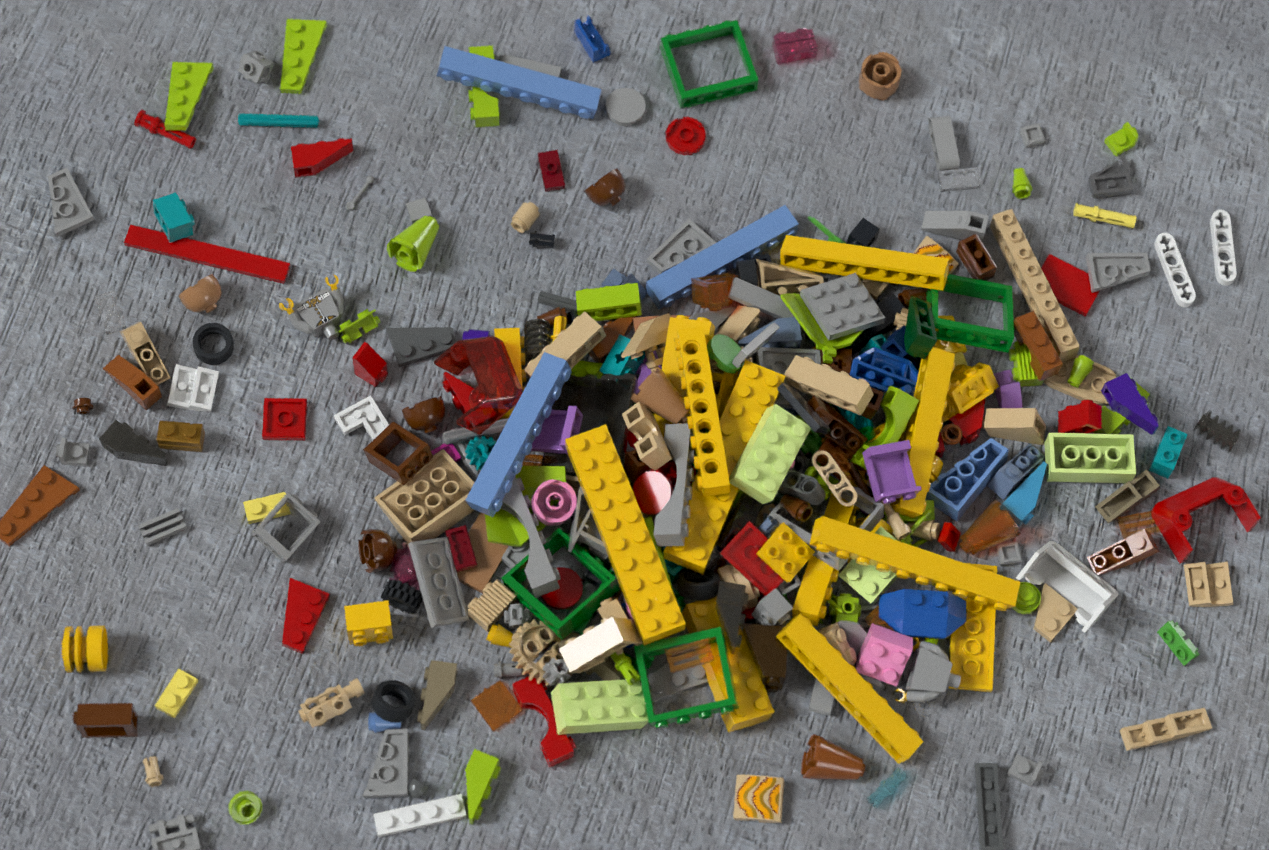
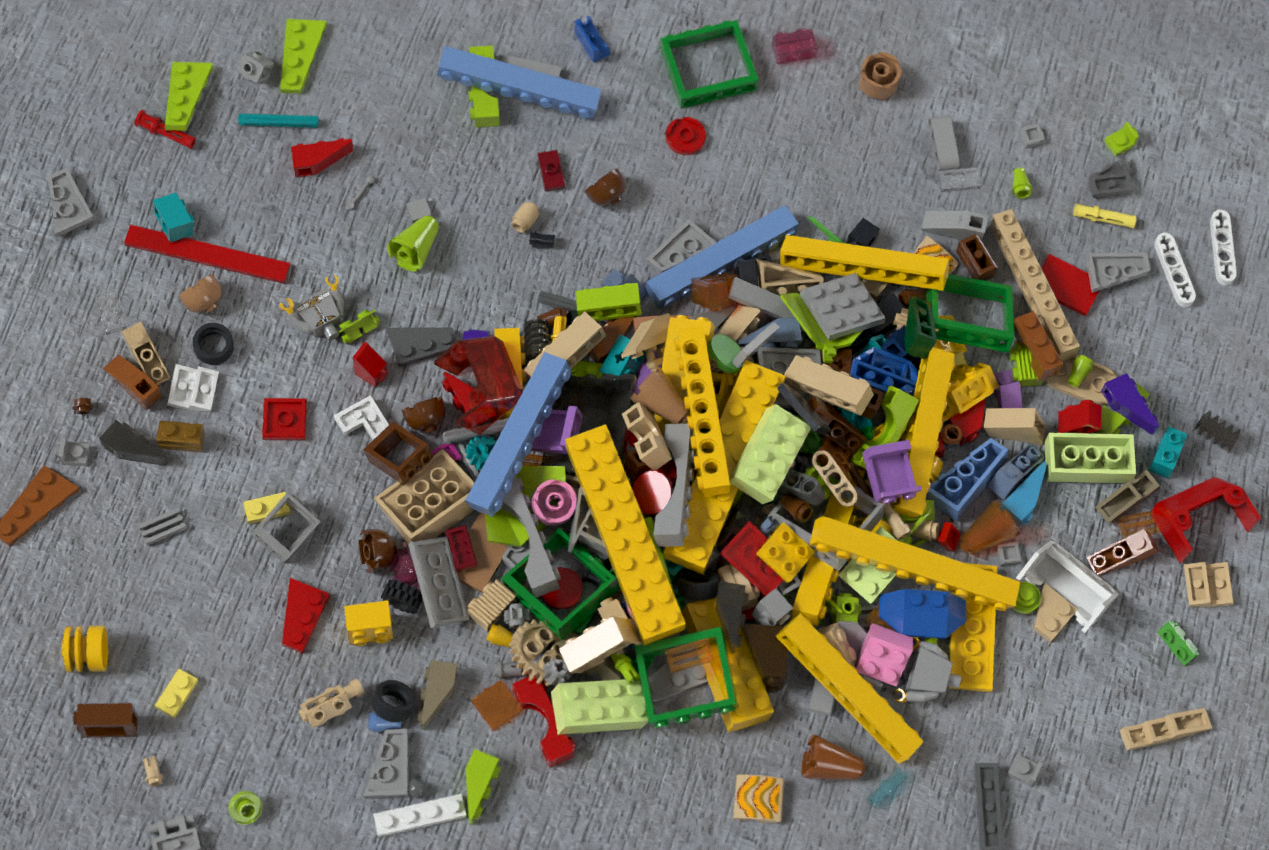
(625, 106): light grey tile -> none

